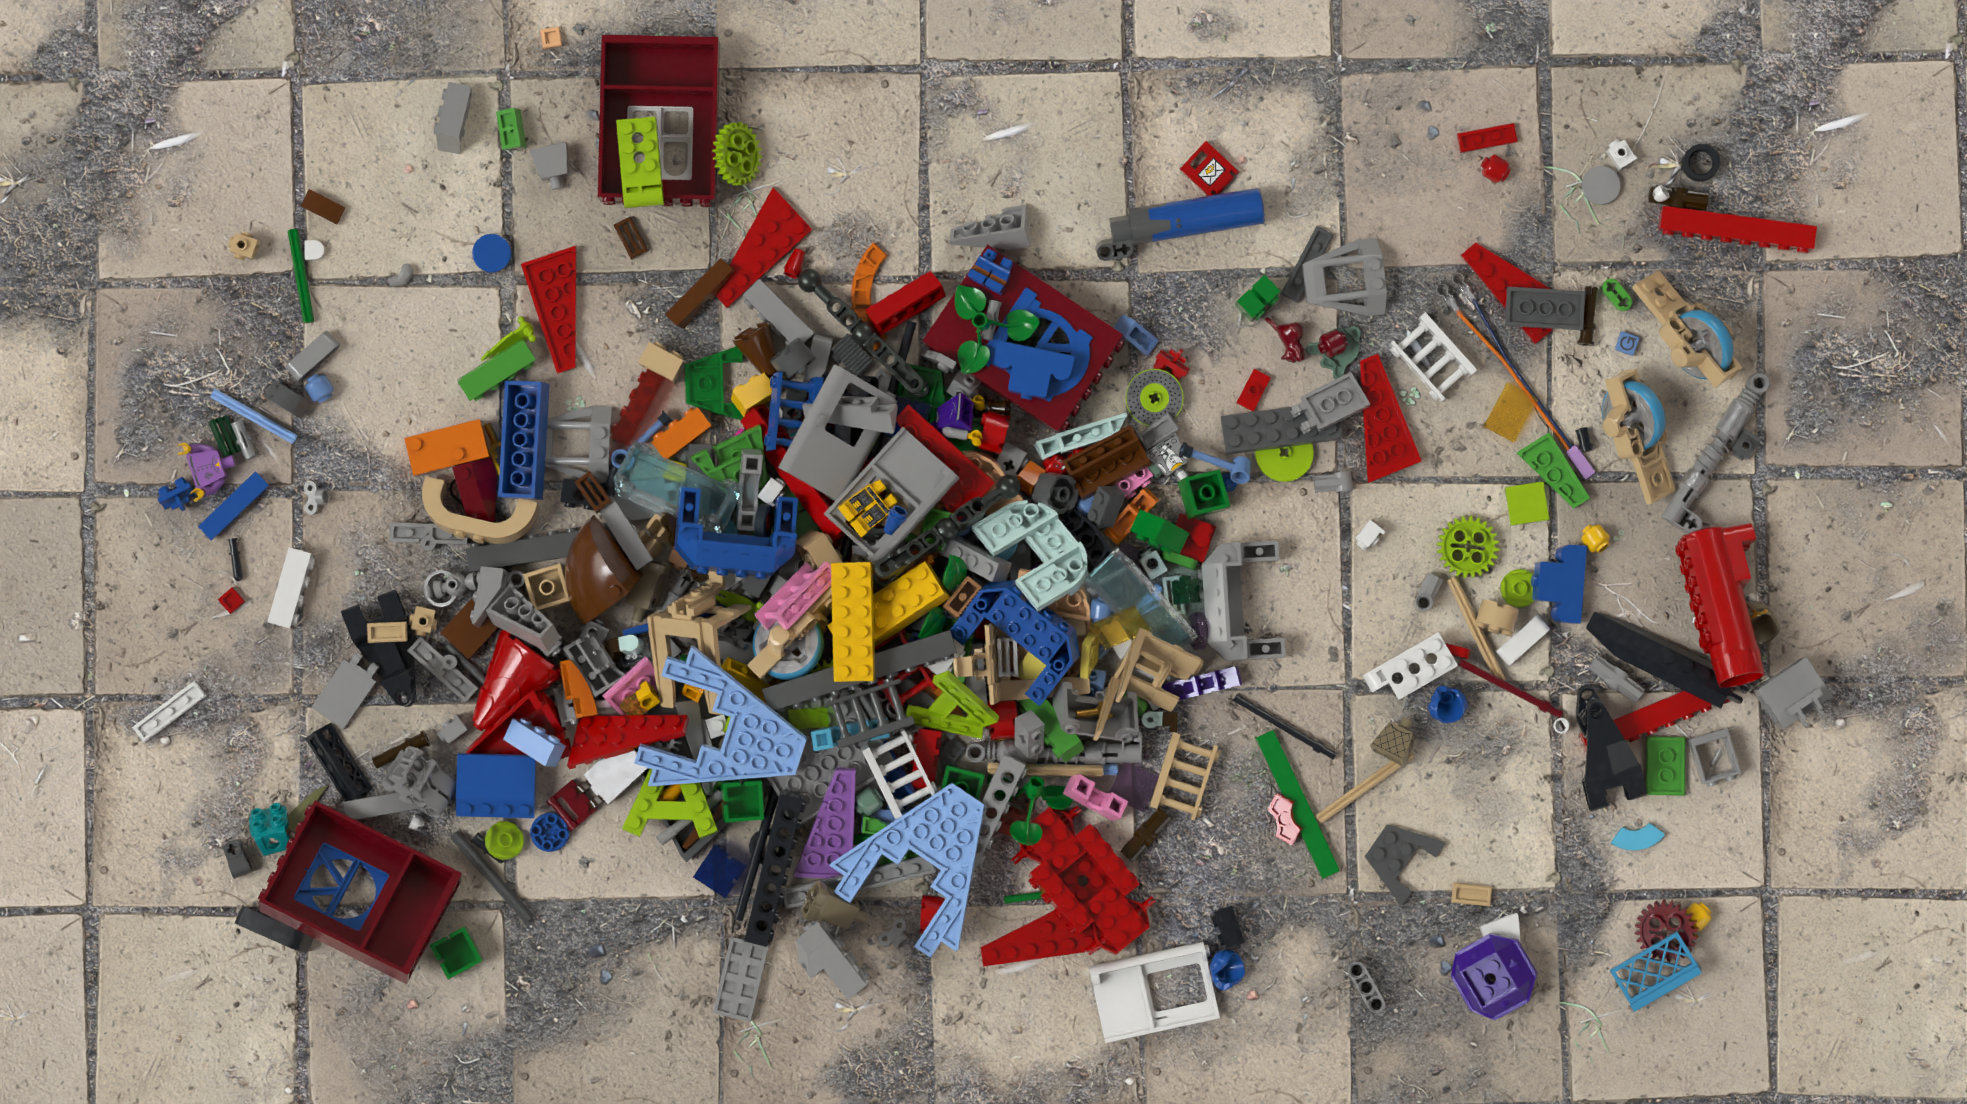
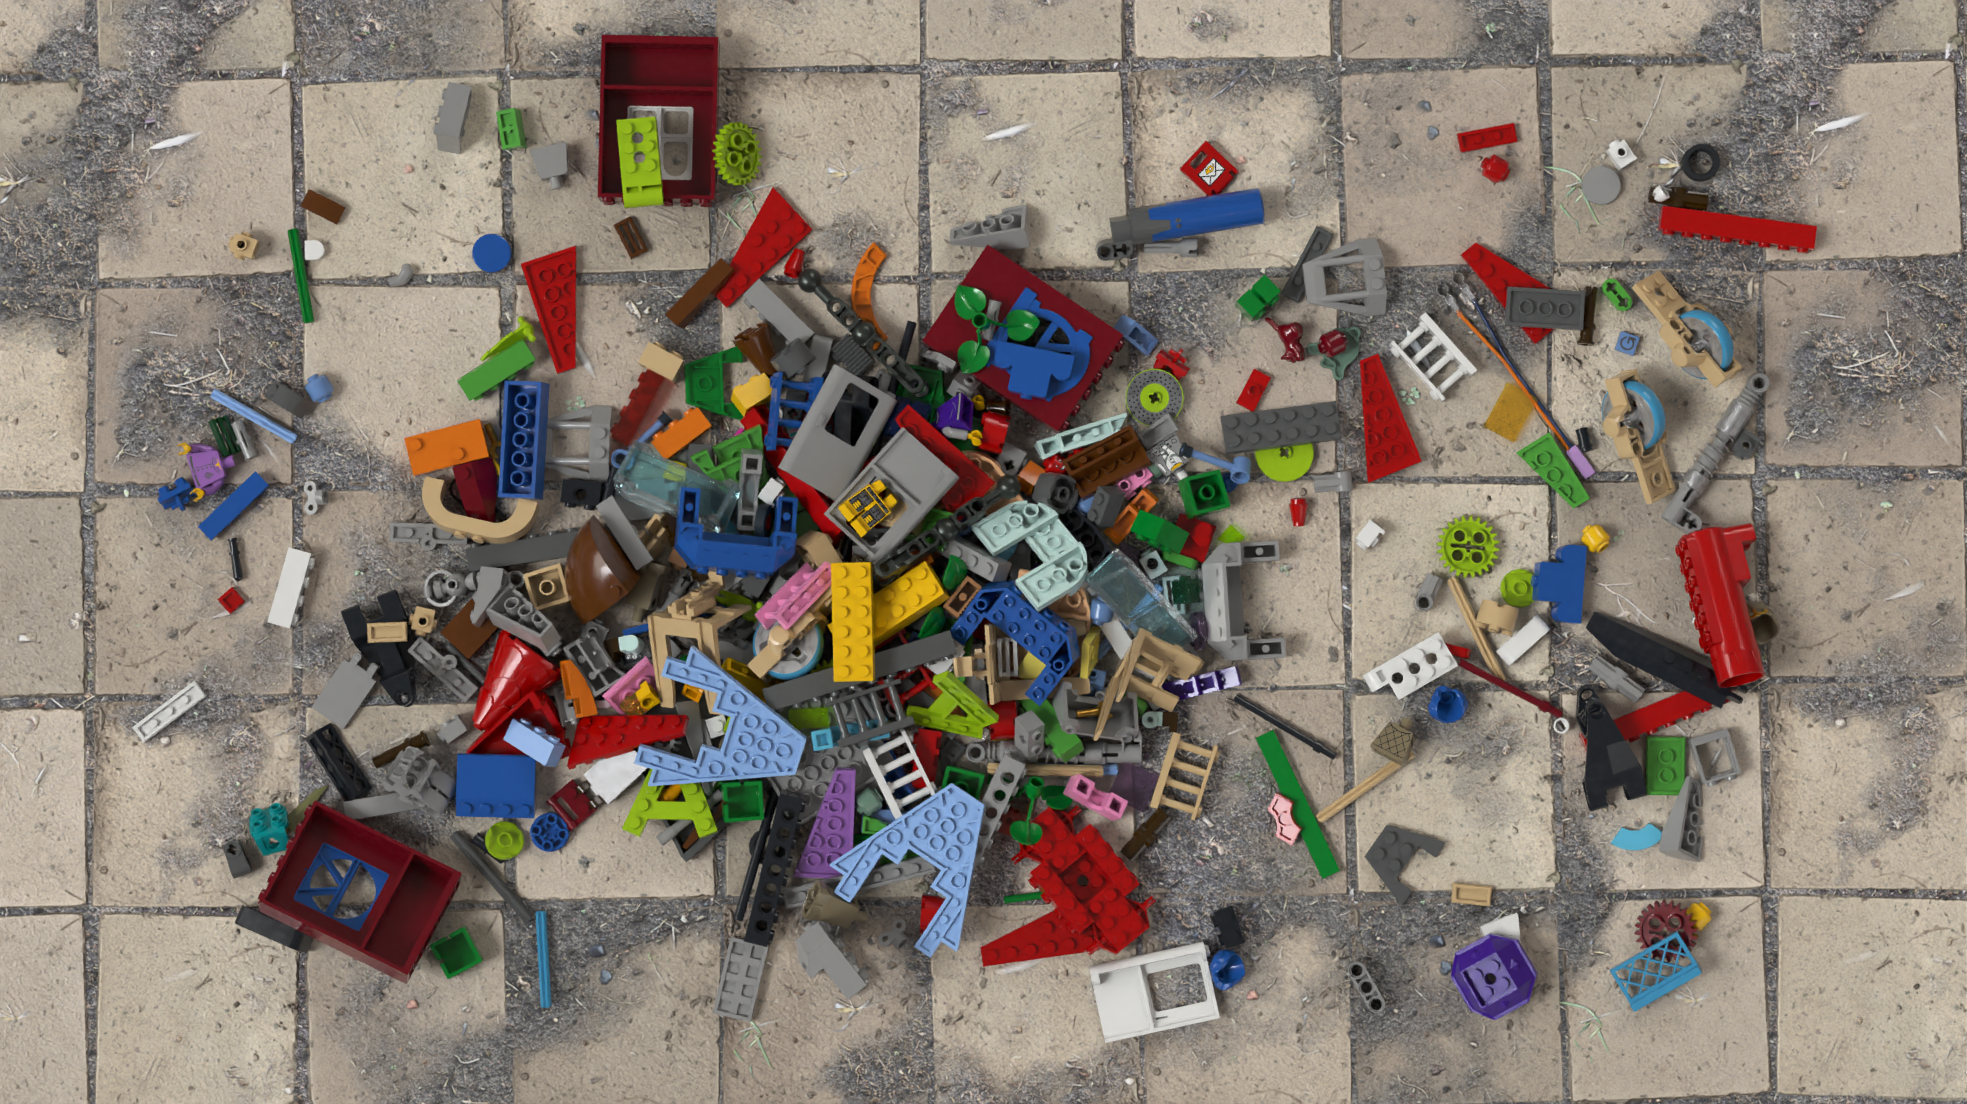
(312, 356): light grey beam -> none
(416, 823): white hinge -> none
(543, 959): none -> dark azure axle
(551, 38): light nougat tile -> none
(602, 504): reddish brown tile -> none
(719, 871): clear blue piece -> none
(862, 413): light grey wedge -> none
(895, 518): blue cone -> none
(905, 303): red brick -> none
(990, 274): blue hips -> none
(1119, 627): clear yellow piece -> none
(1186, 247): none -> light grey piece
(1230, 535): none -> clear neon green tile
(1298, 511): none -> red cone
(1331, 403): light grey tile -> none
(1526, 503): lime tile -> none
(1681, 832): none -> light grey wedge
(1793, 694): light grey piece -> none

